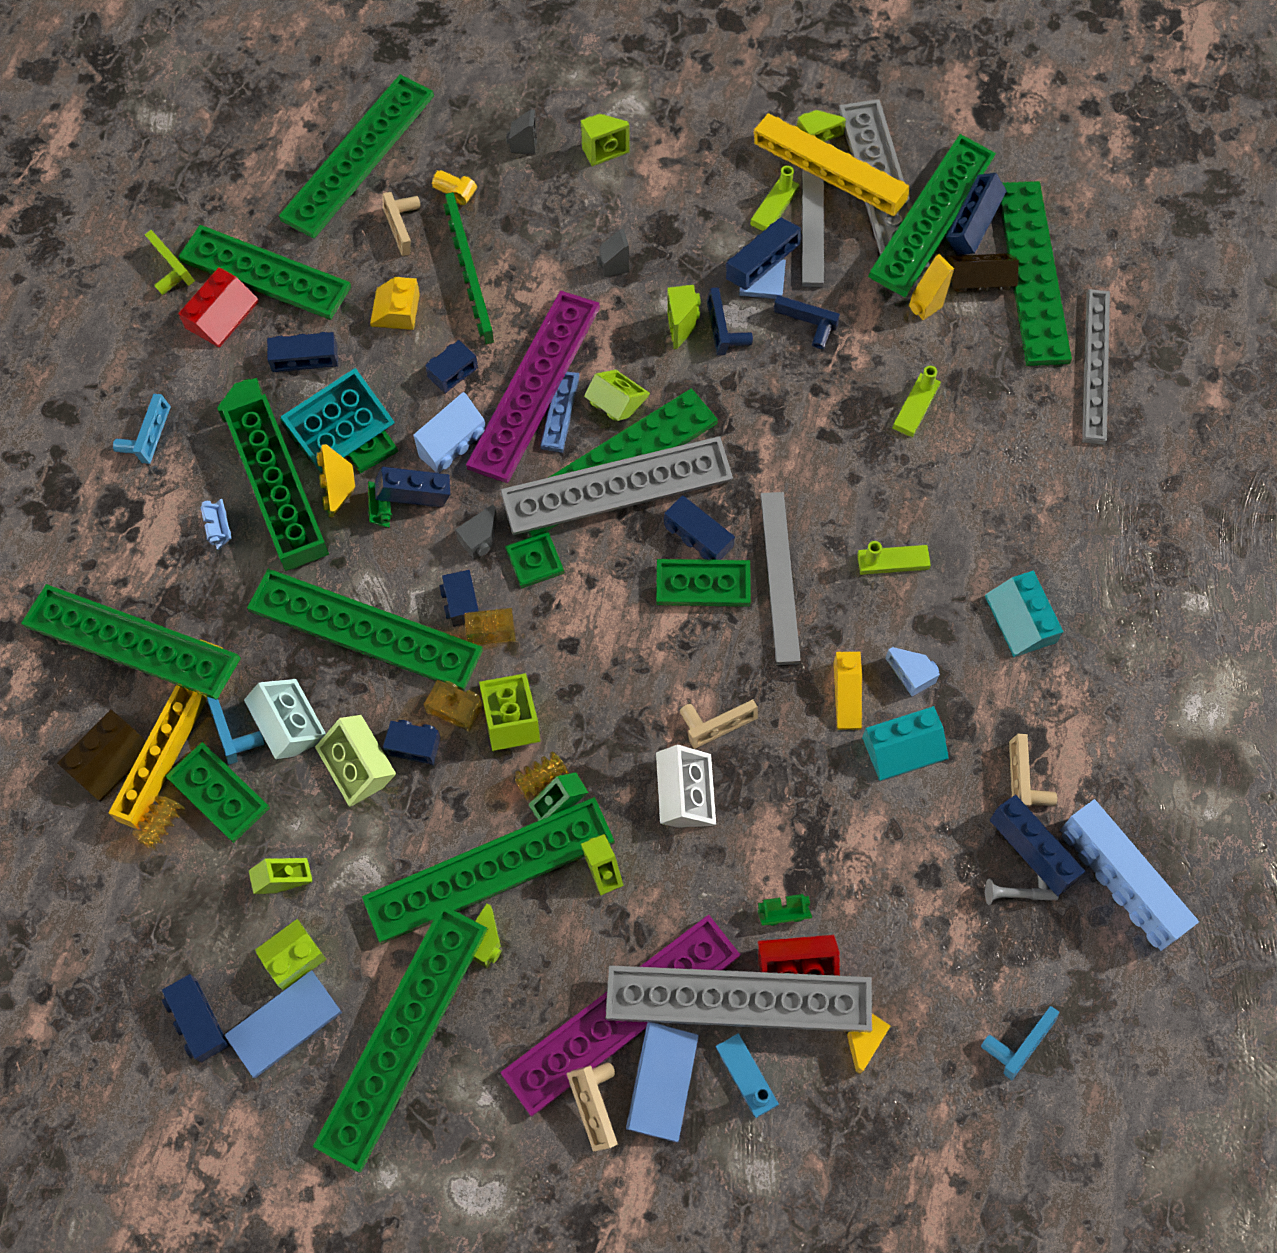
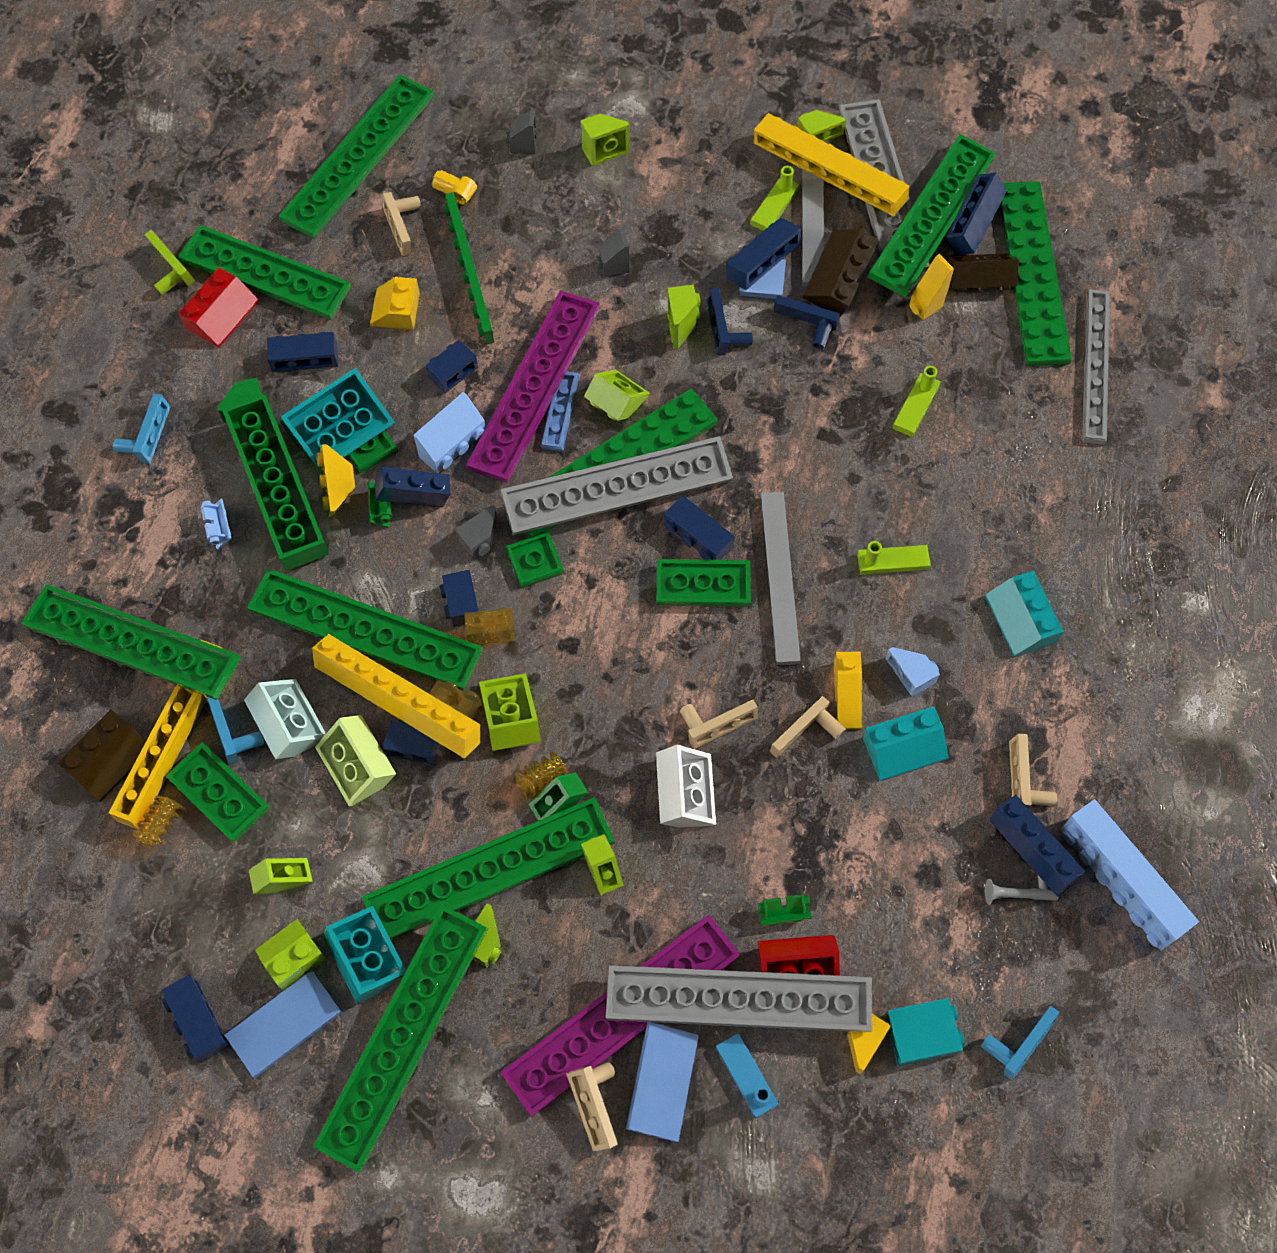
(364, 954): none -> teal slope
(397, 696): none -> yellow brick
(815, 712): none -> tan piece
(840, 269): none -> dark brown slope
(924, 1032): none -> teal brick

